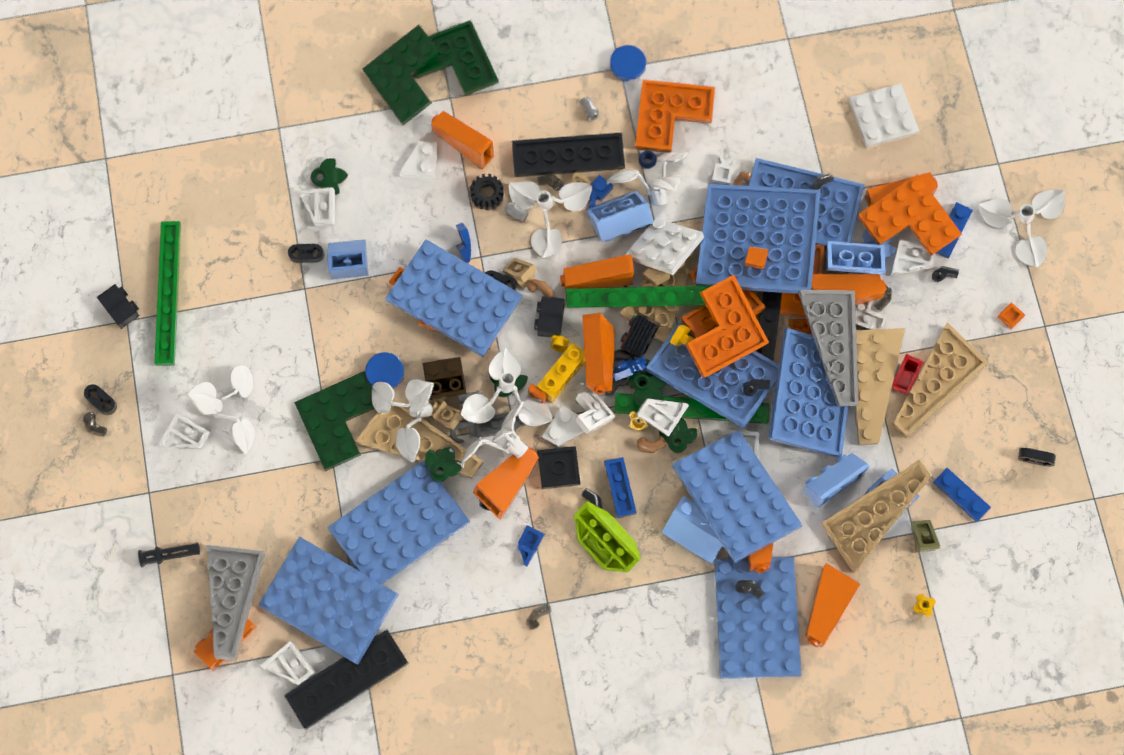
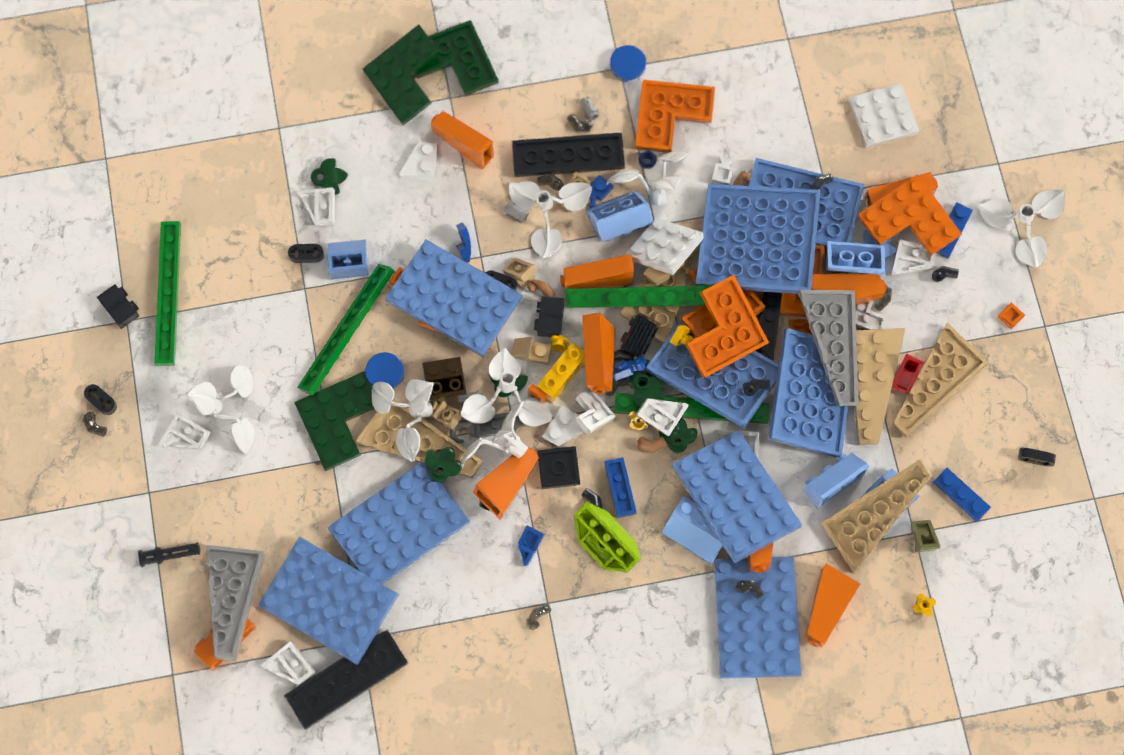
(345, 329): none -> green plate
(489, 201): black tyre -> none
(531, 351): none -> tan slope
(581, 126): none -> clear smoke arm
(756, 257): orange tile -> none

